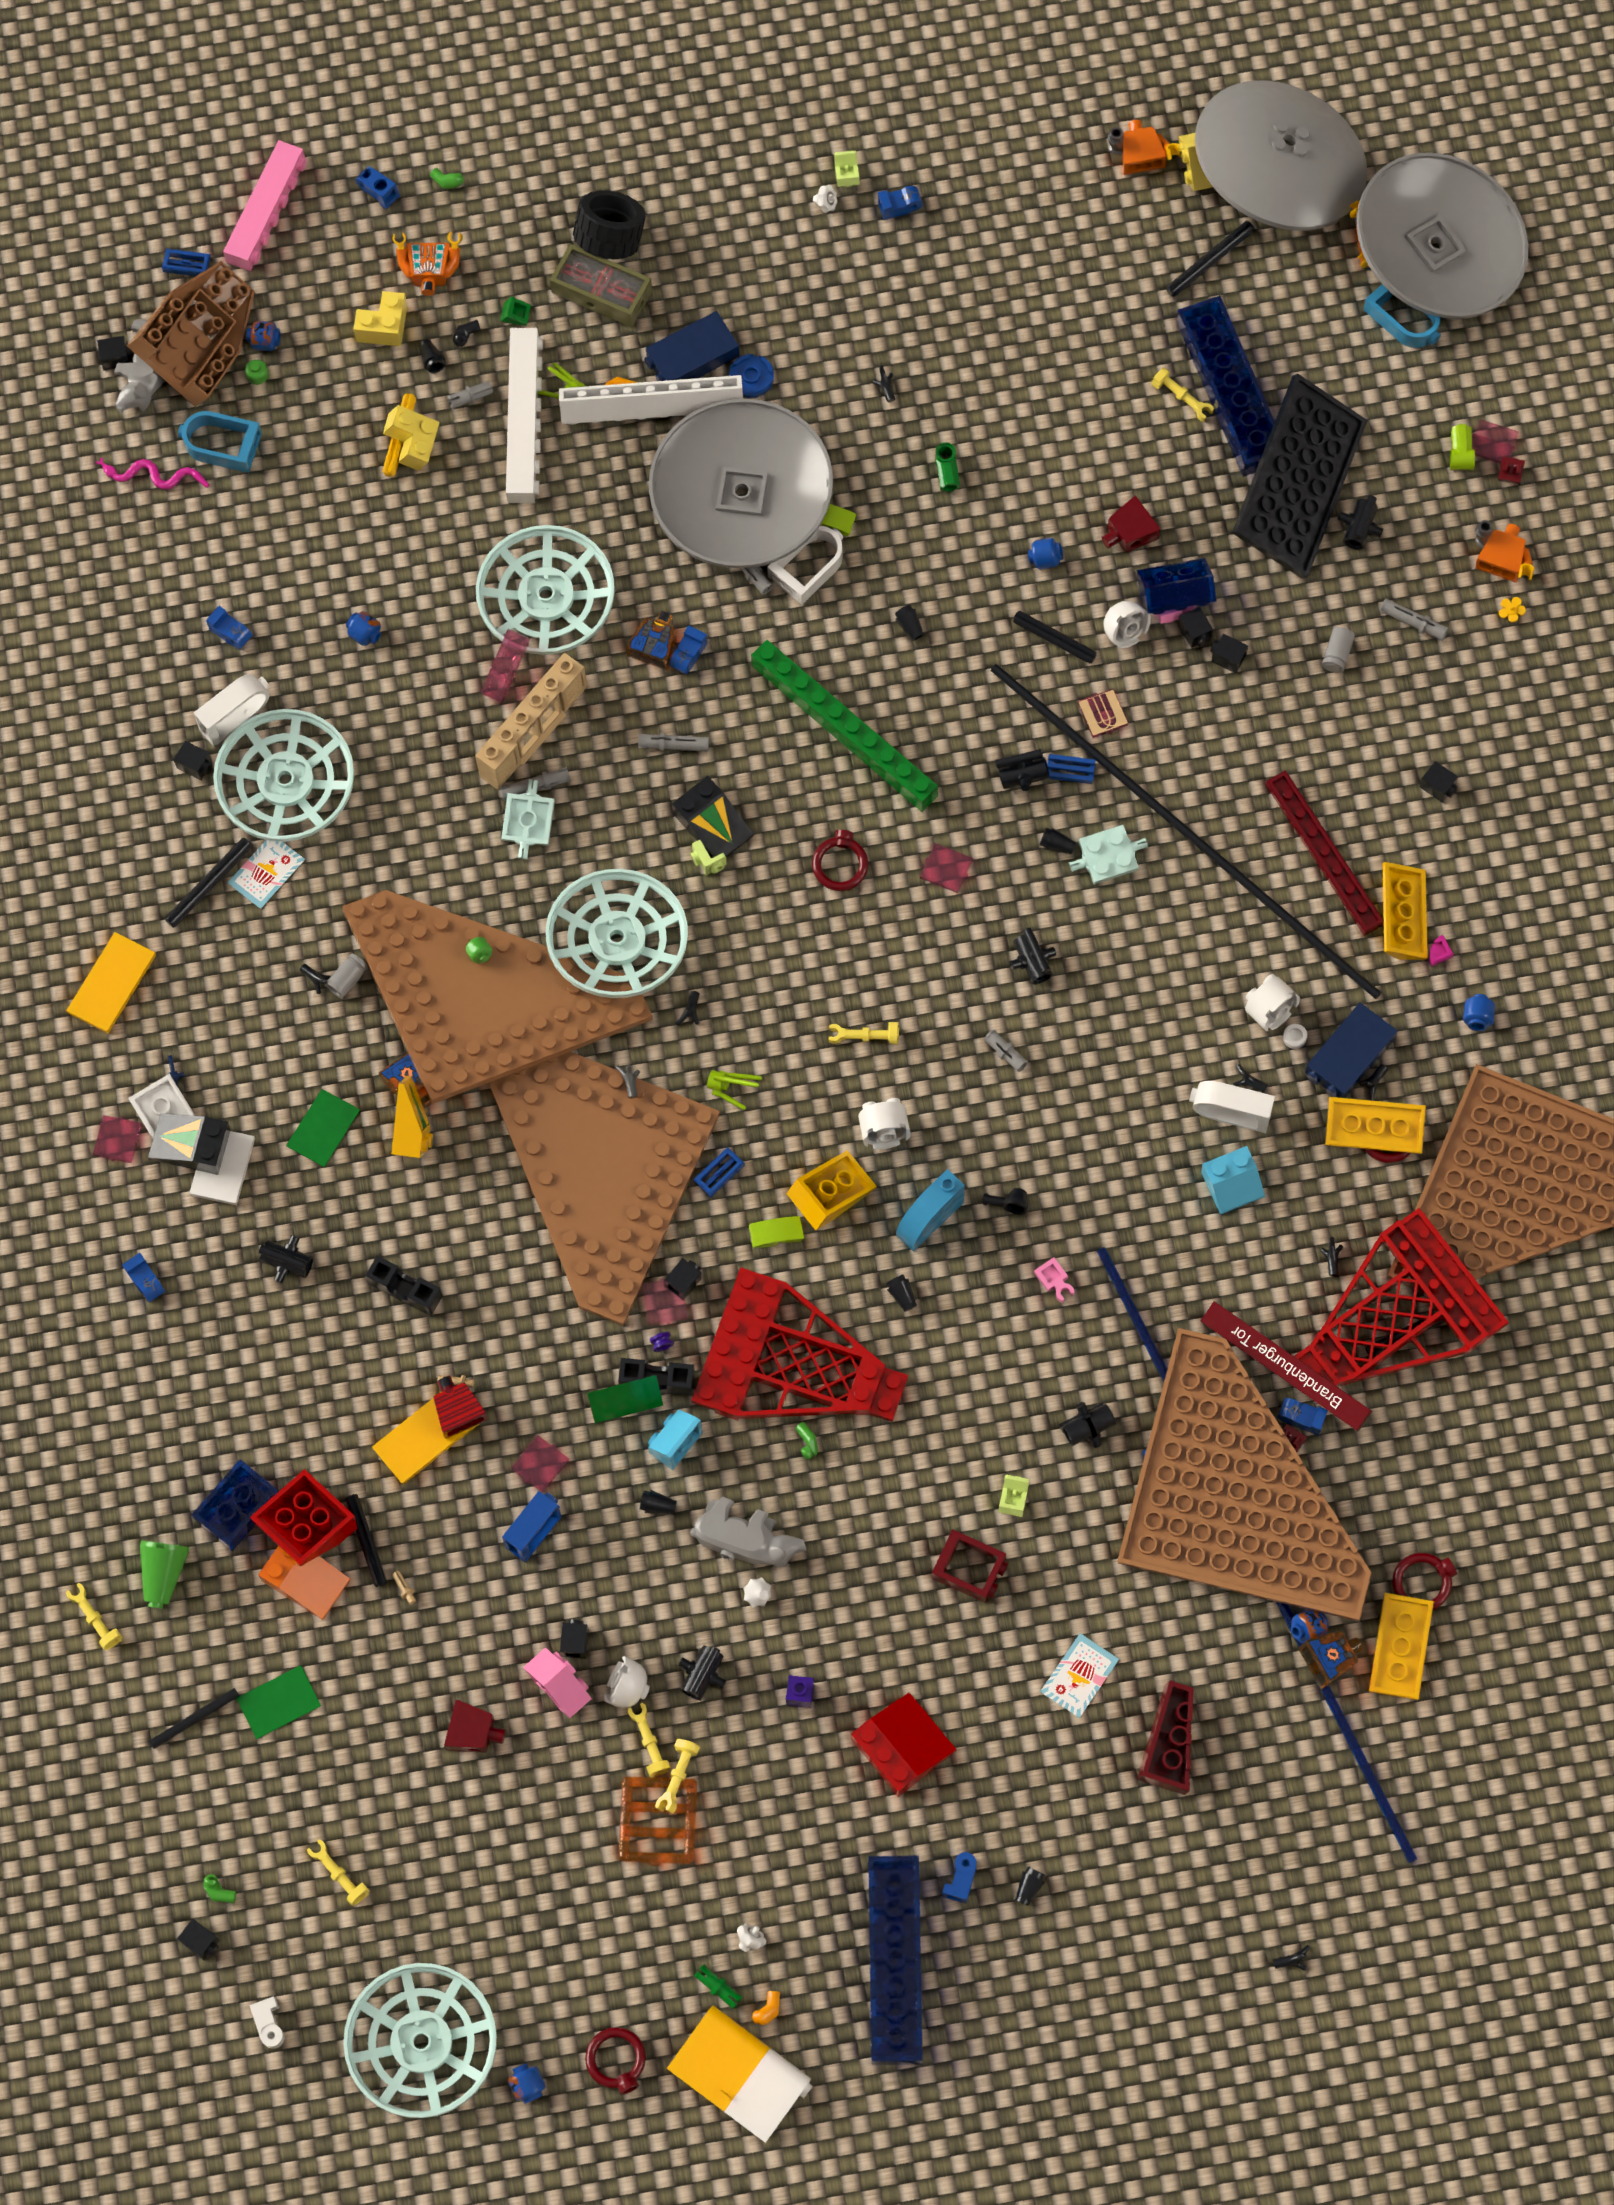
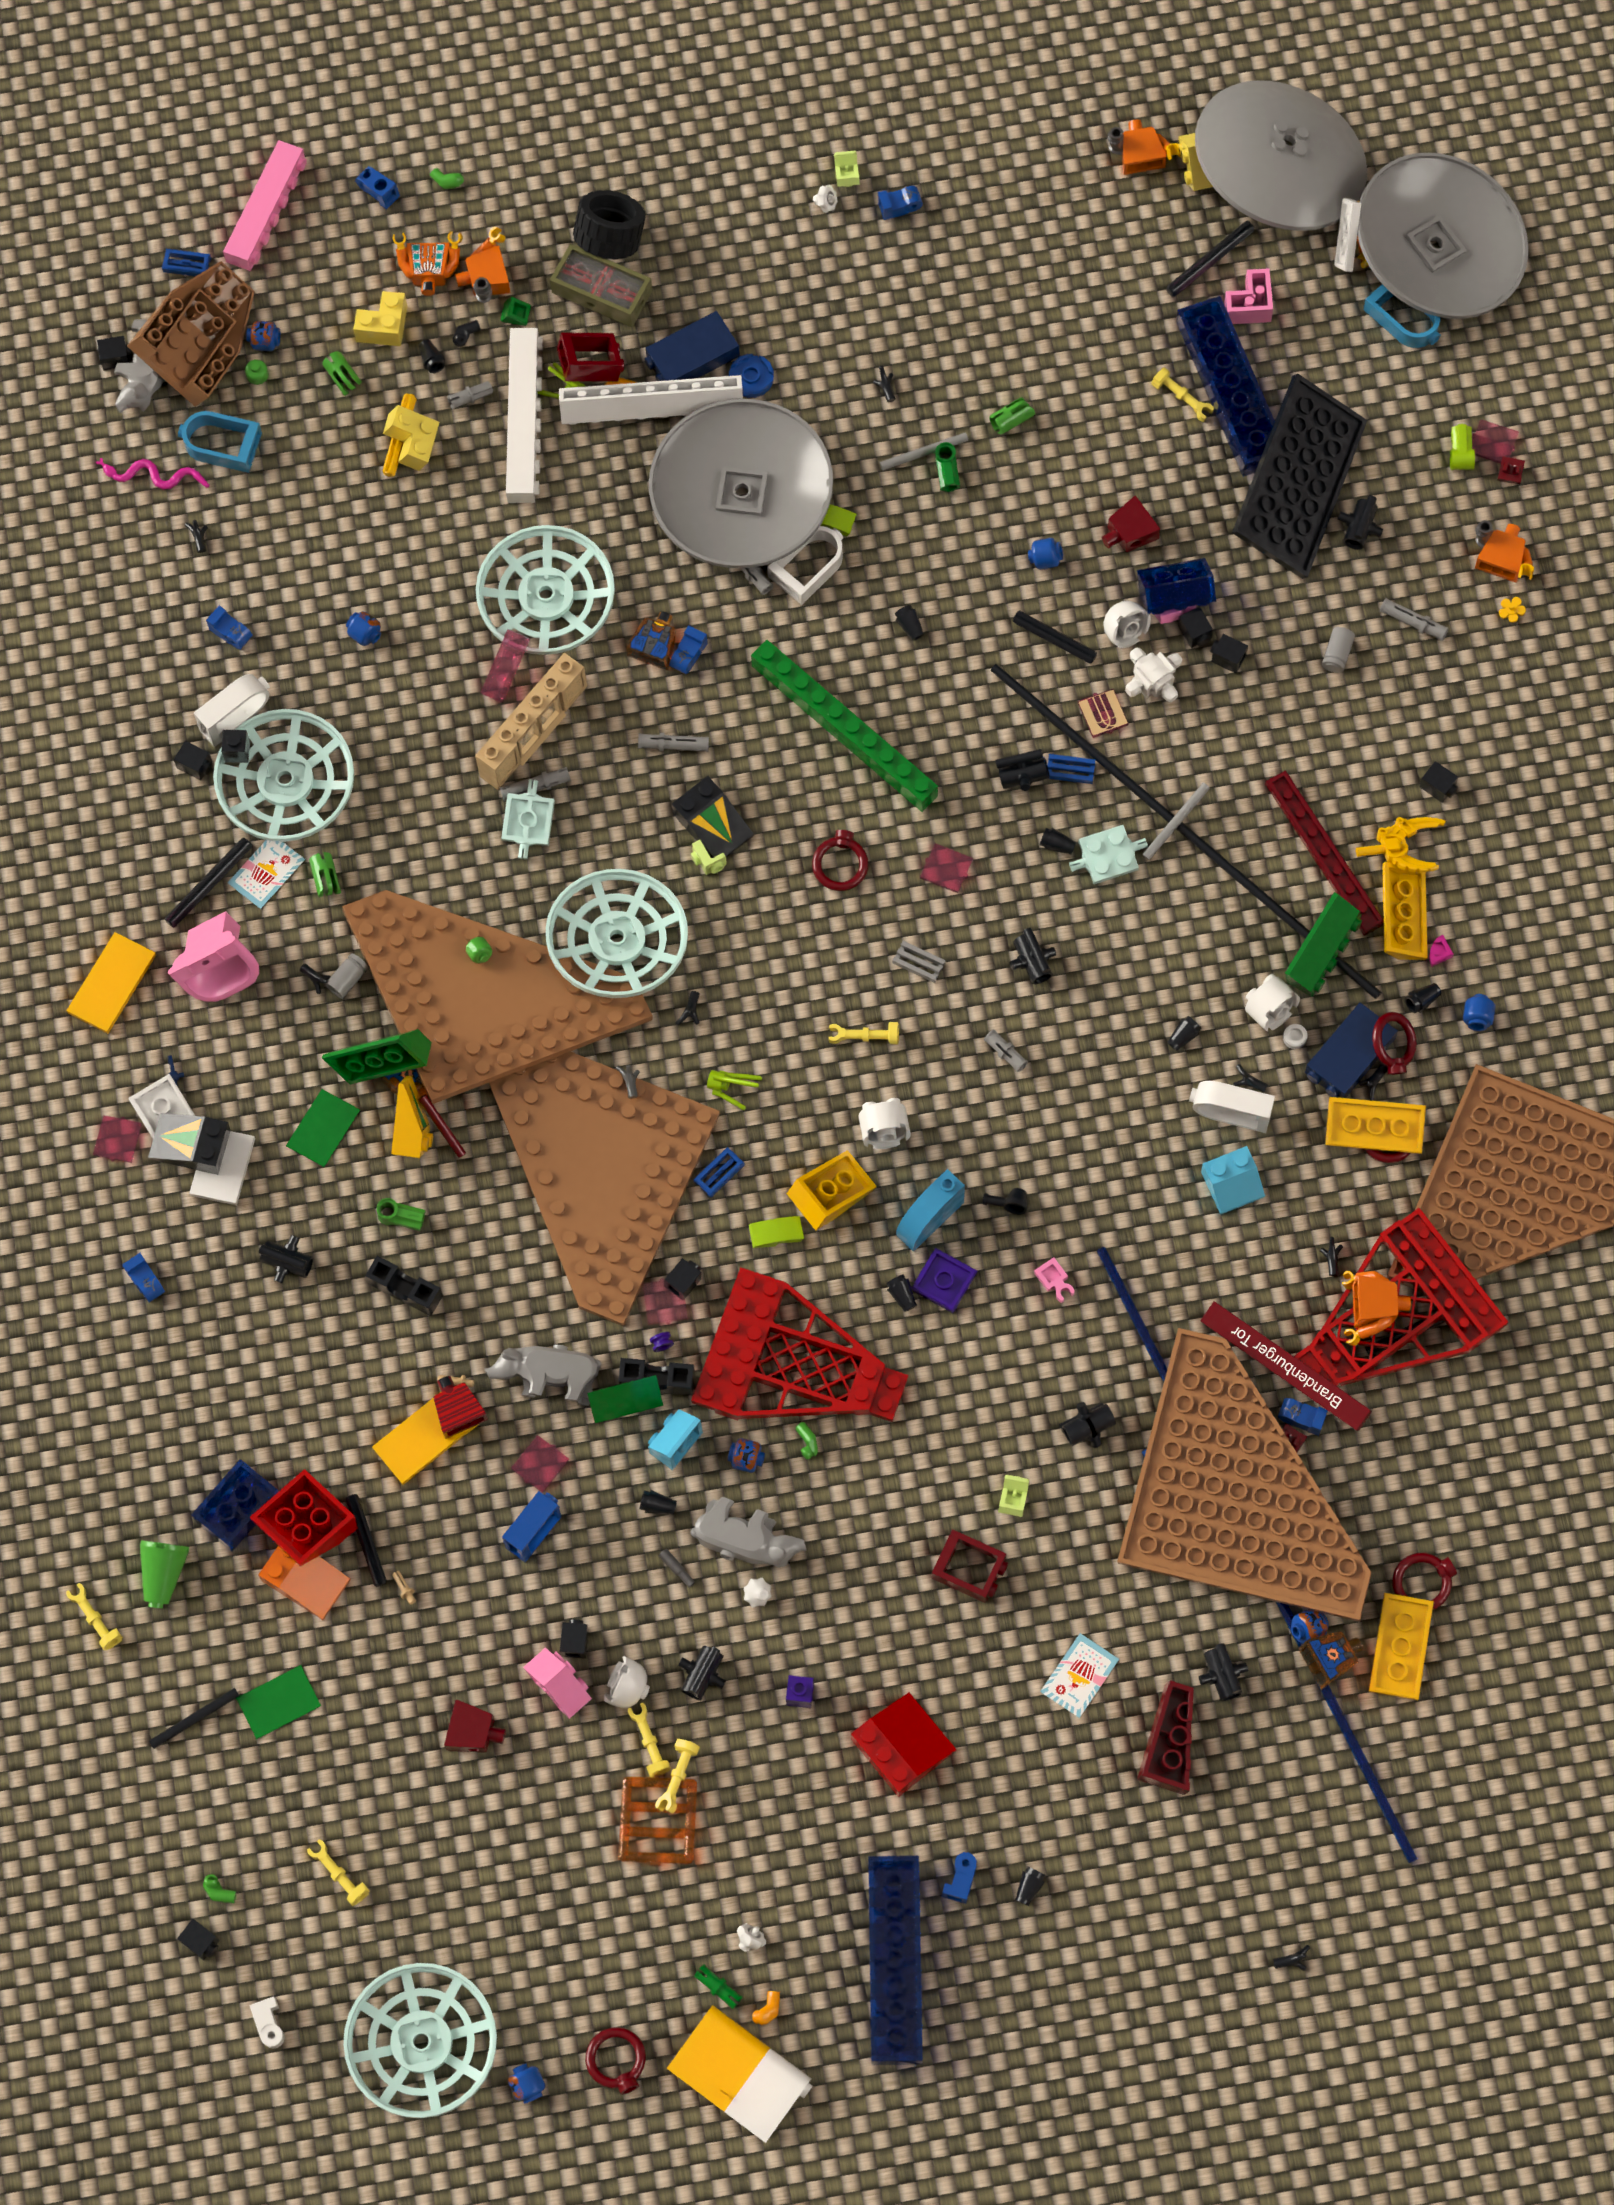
(198, 535): none -> black bar
(215, 961): none -> bright pink piece
(235, 746): none -> black brick
(324, 874): none -> bright green arm
(339, 370): none -> bright green arm
(380, 1057): none -> green slope
(403, 1215): none -> bright green piece
(442, 1126): none -> dark red bar
(486, 269): none -> orange torso
(548, 1367): none -> light grey animal
(590, 370): none -> dark red window
(676, 1567): none -> flat silver pin
(746, 1455): none -> head
(921, 452): none -> light grey bar
(924, 954): none -> light grey tile
(944, 1280): none -> dark purple tile
(1011, 415): none -> bright green arm
(1153, 674): none -> white piece
(1176, 821): none -> light grey bar
(1184, 1033): none -> black cone
(1223, 1673): none -> black pin
(1255, 302): none -> bright pink brick
(1323, 945): none -> green slope
(1347, 234): none -> white tile
(1373, 1303): none -> orange torso
(1394, 1065): none -> dark red piece
(1395, 847): none -> yellow bar
(1421, 998): none -> black cone

